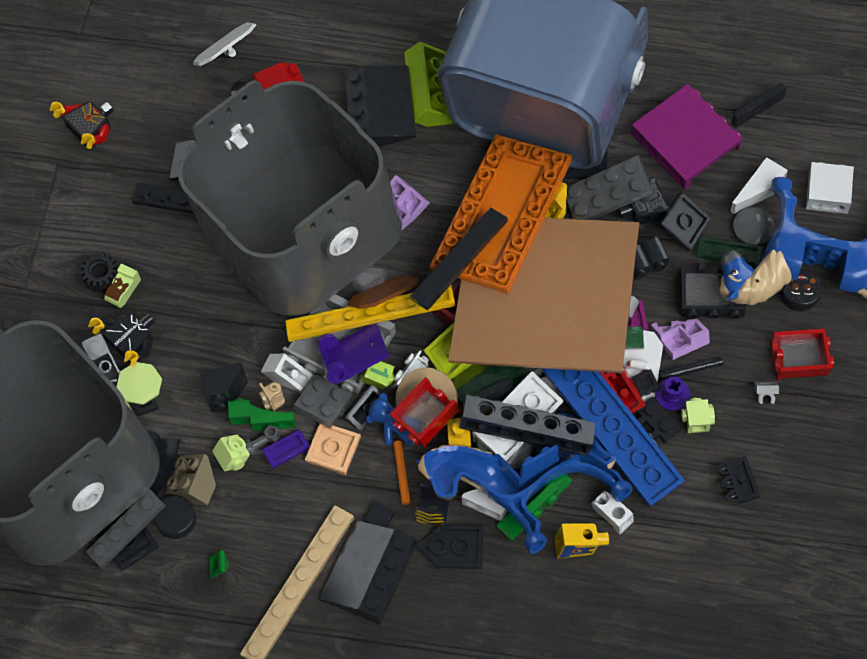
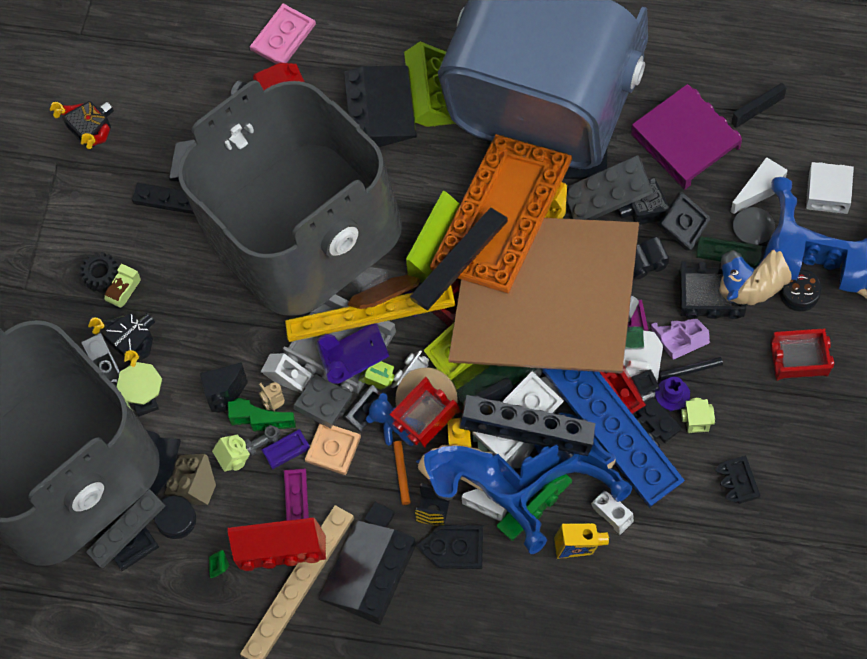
(224, 44): white shield -> none
(277, 544): none -> red slope
(282, 35): none -> bright pink tile
(296, 494): none -> magenta tile
(408, 200): lavender slope -> none
(431, 237): none -> lime slope
(766, 388): light grey tile -> none

